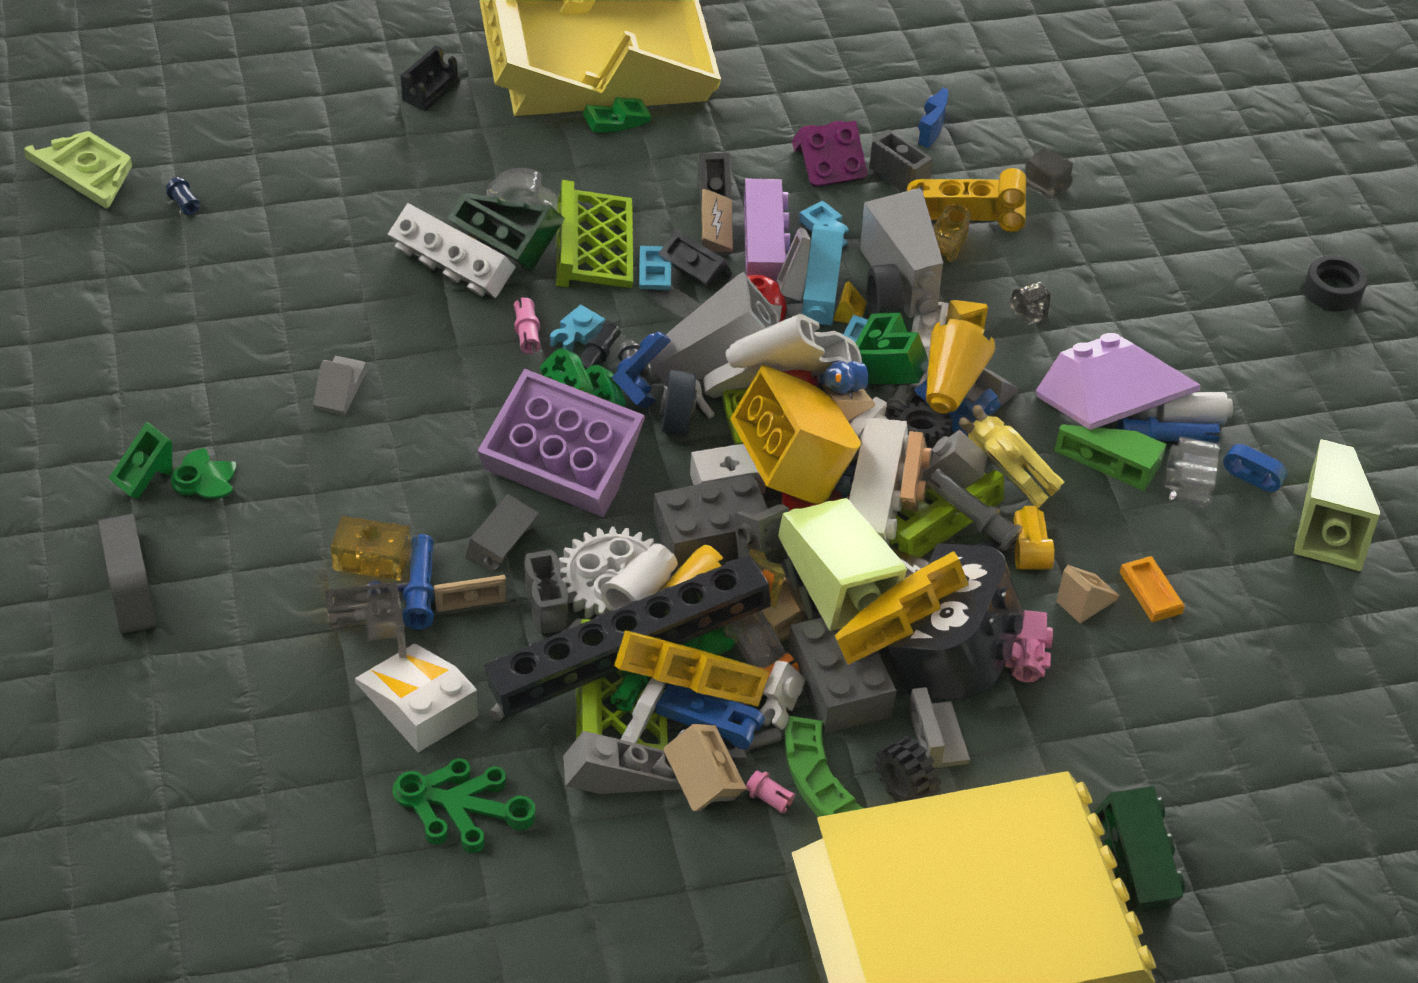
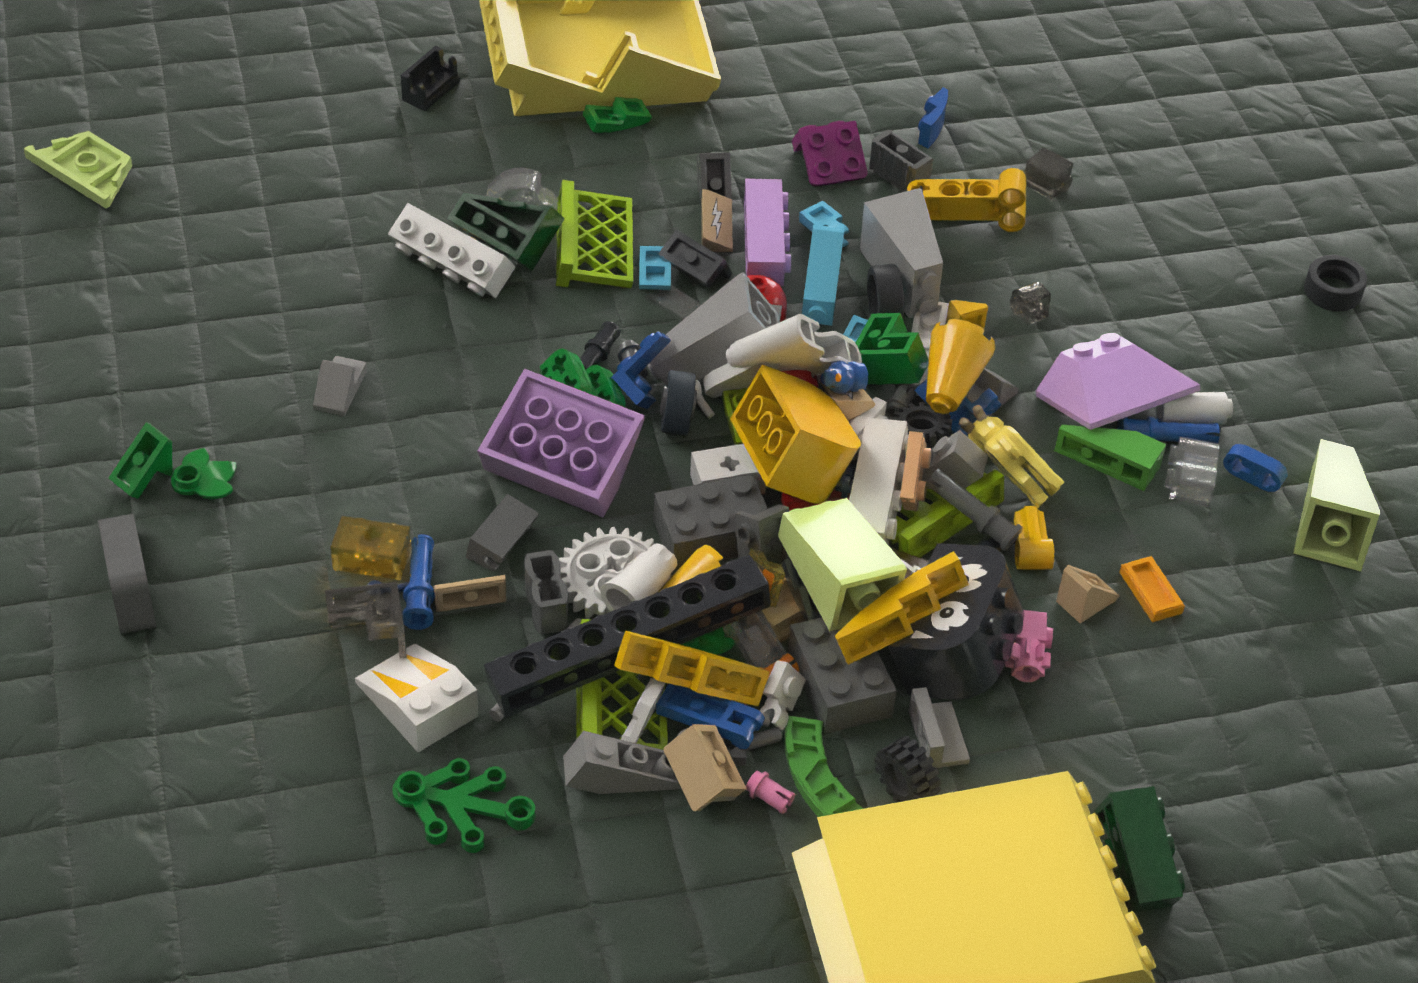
(179, 191): dark blue pin -> none
(527, 326): bright pink pin -> none
(577, 326): medium azure plate -> none
(629, 690): green pin -> none
(794, 269): light grey slope -> none
(849, 304): yellow slope -> none
(952, 230): clear yellow piece -> none

